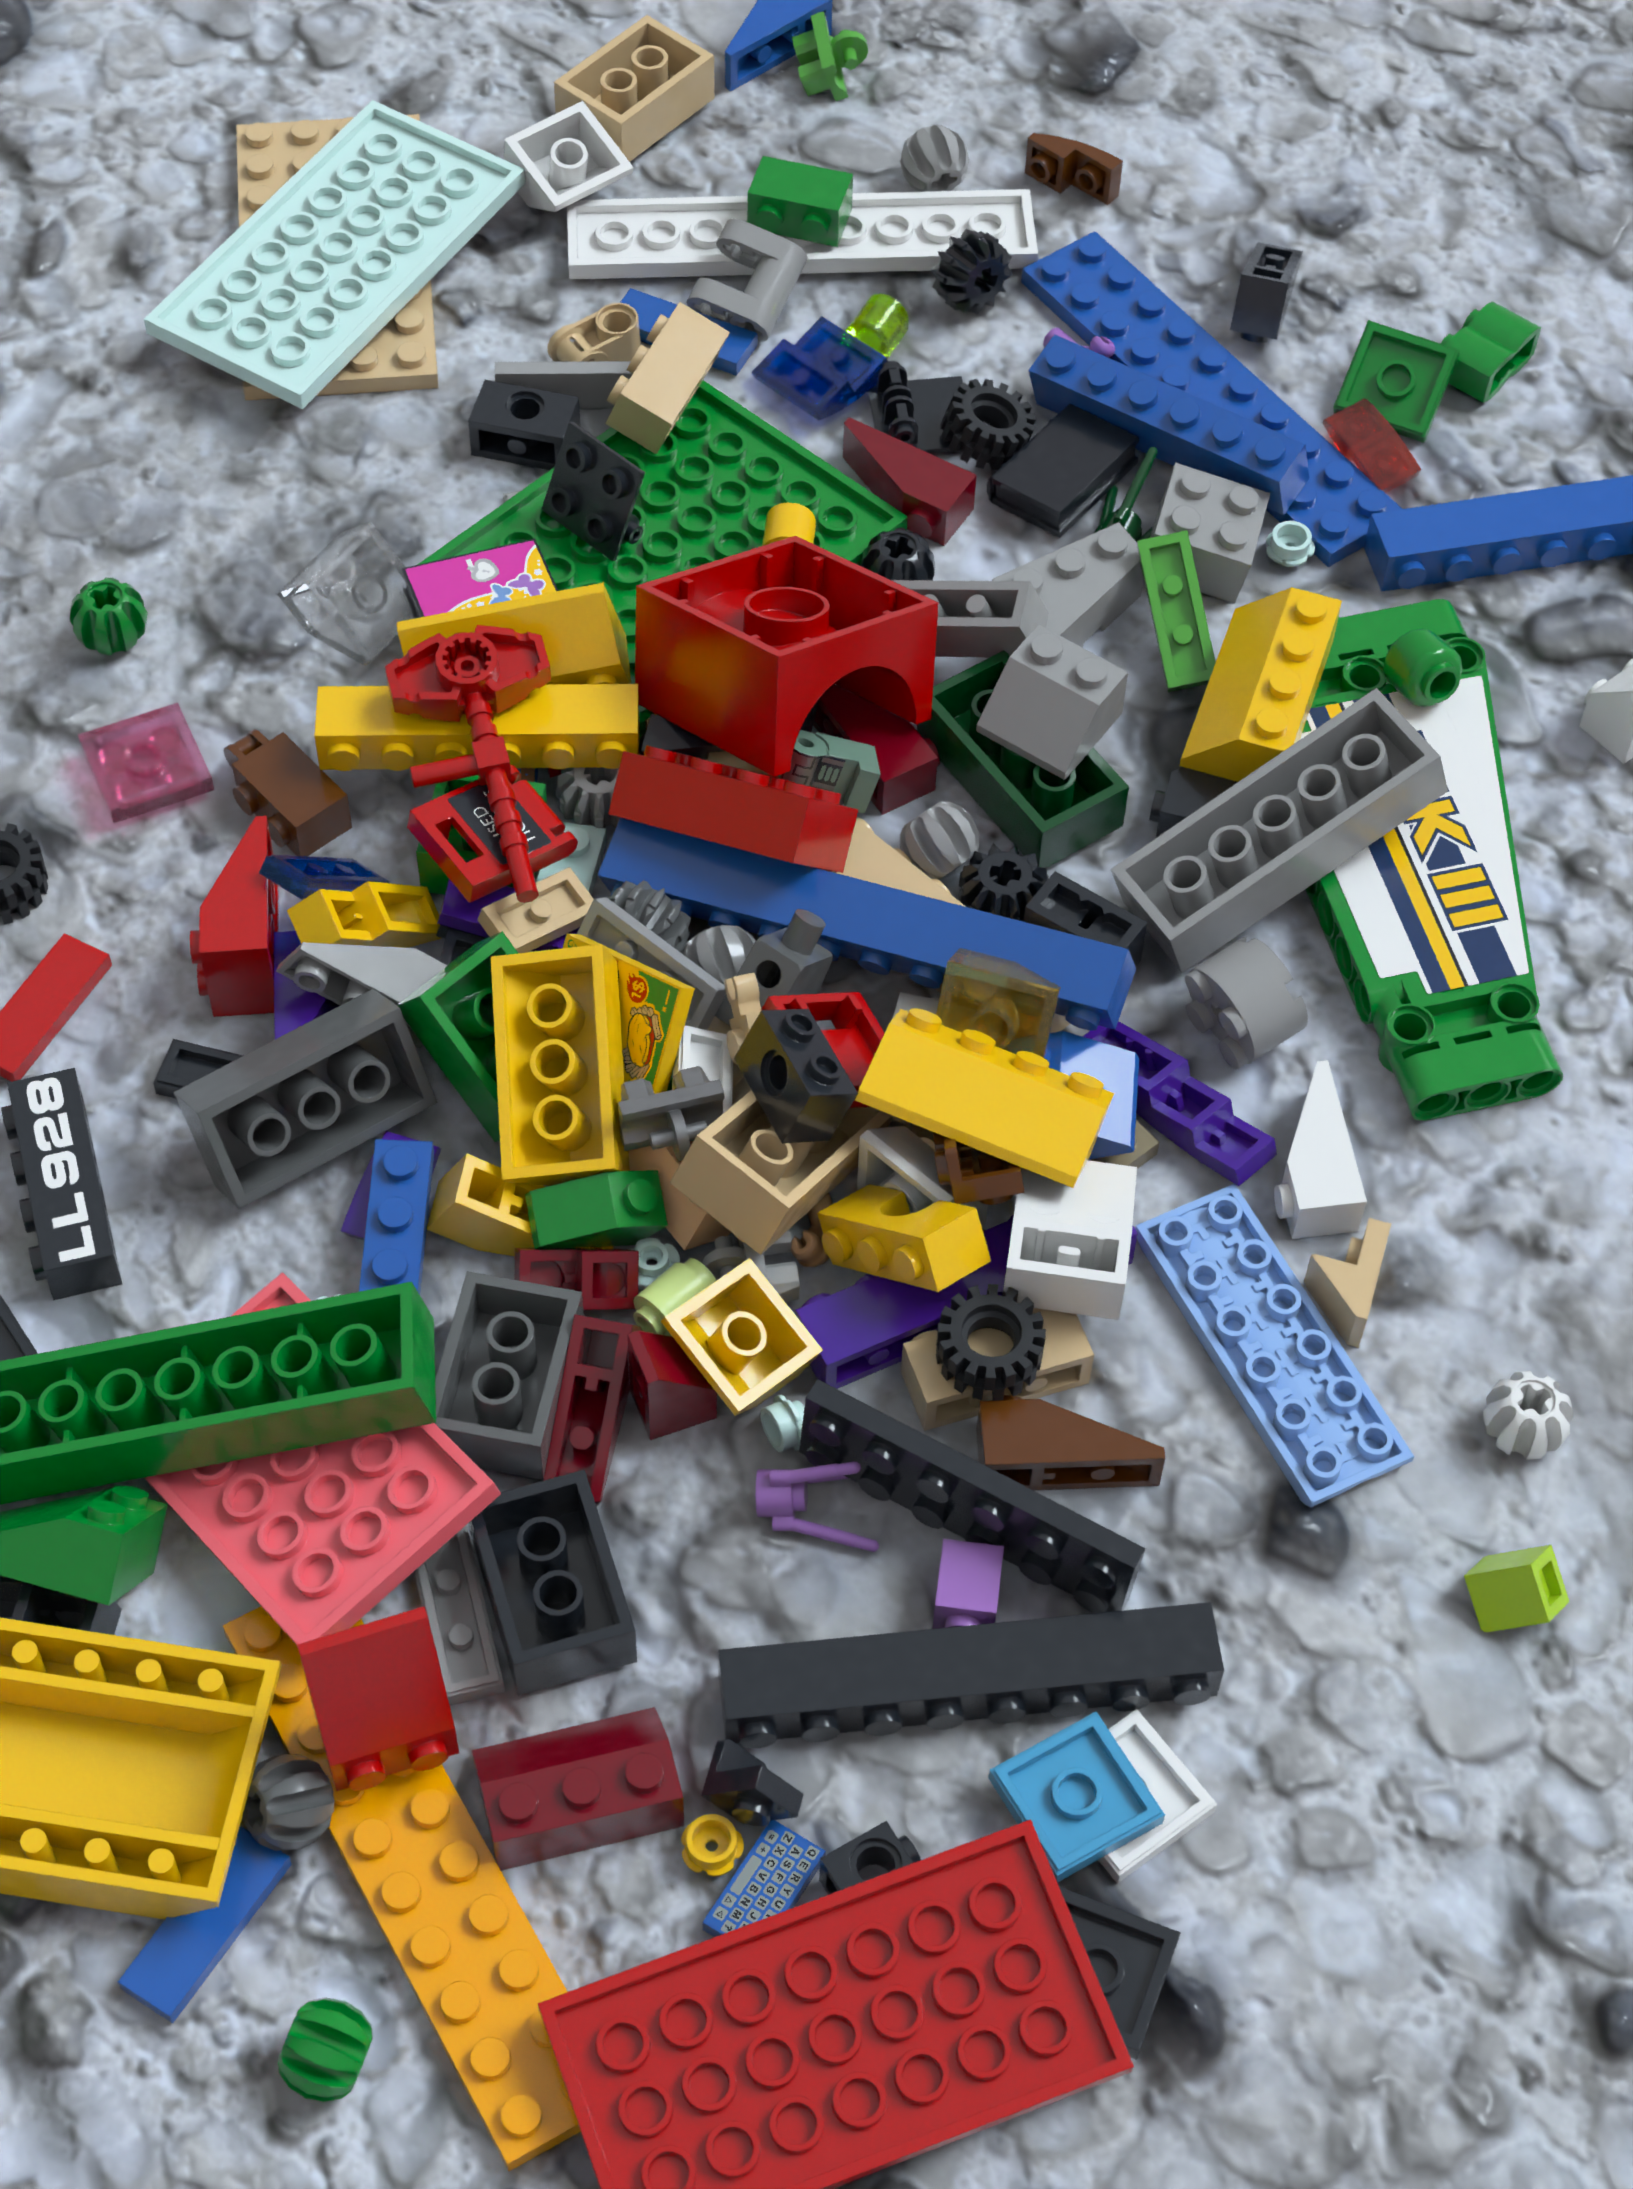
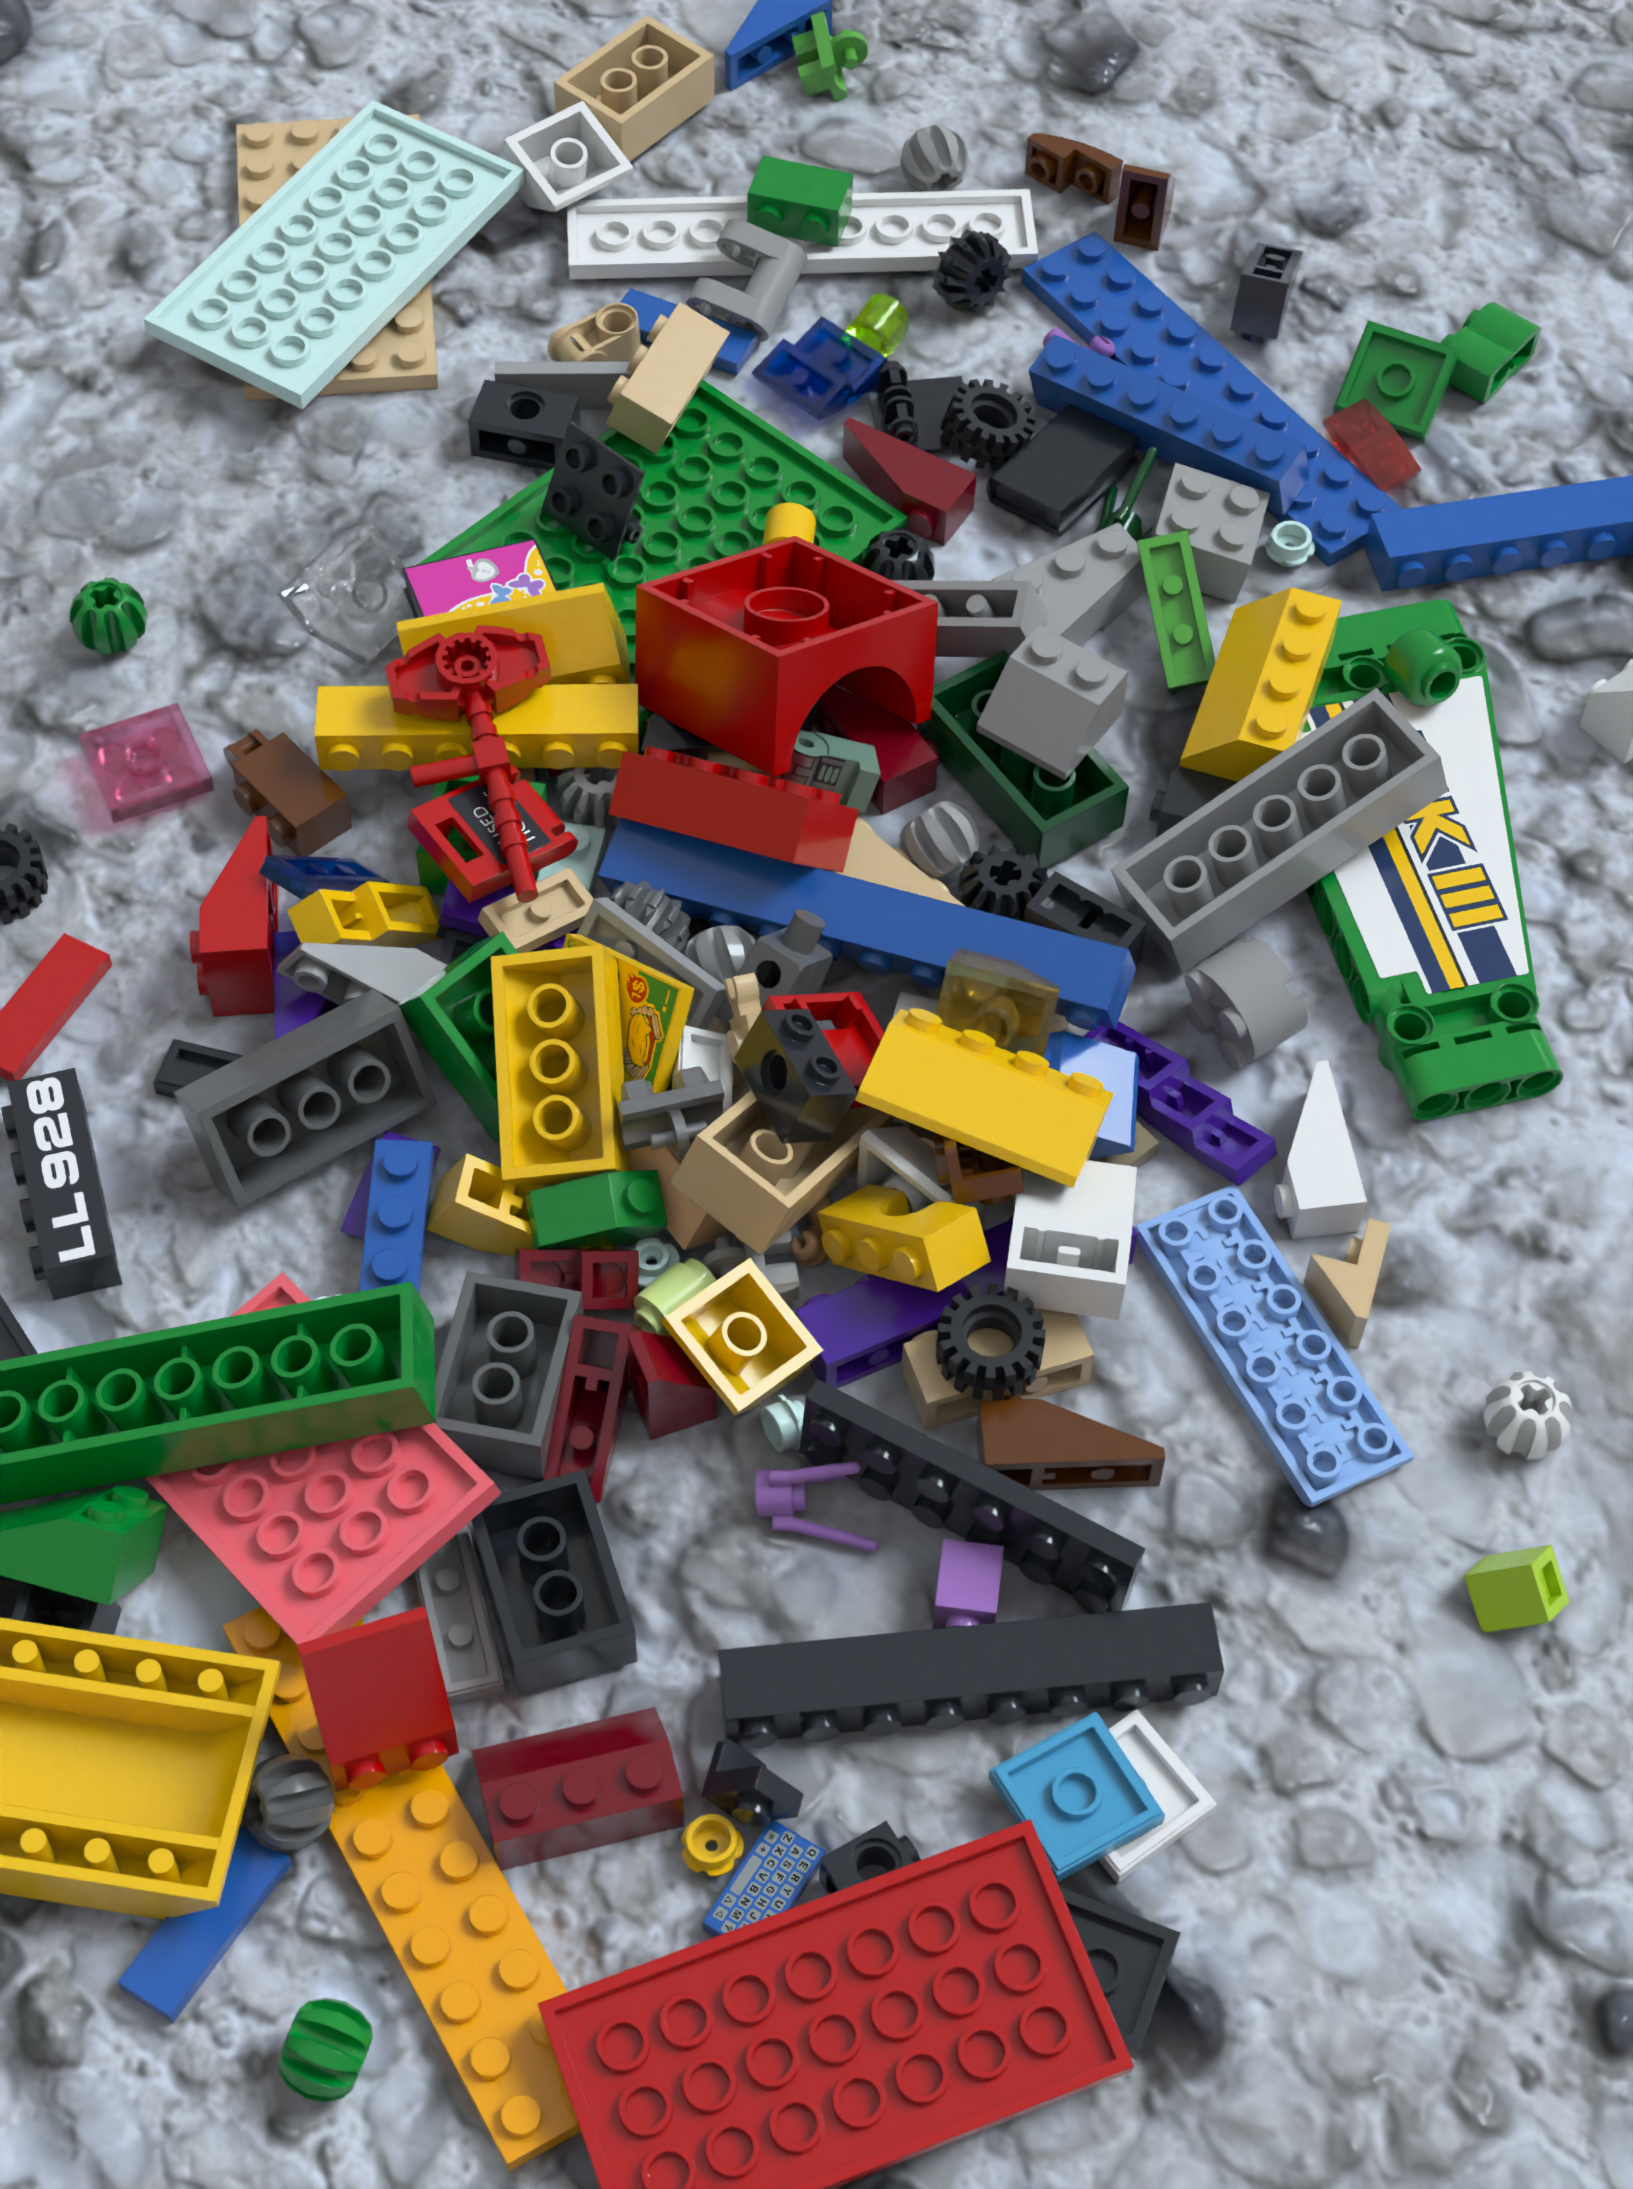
(1143, 207): none -> reddish brown slope

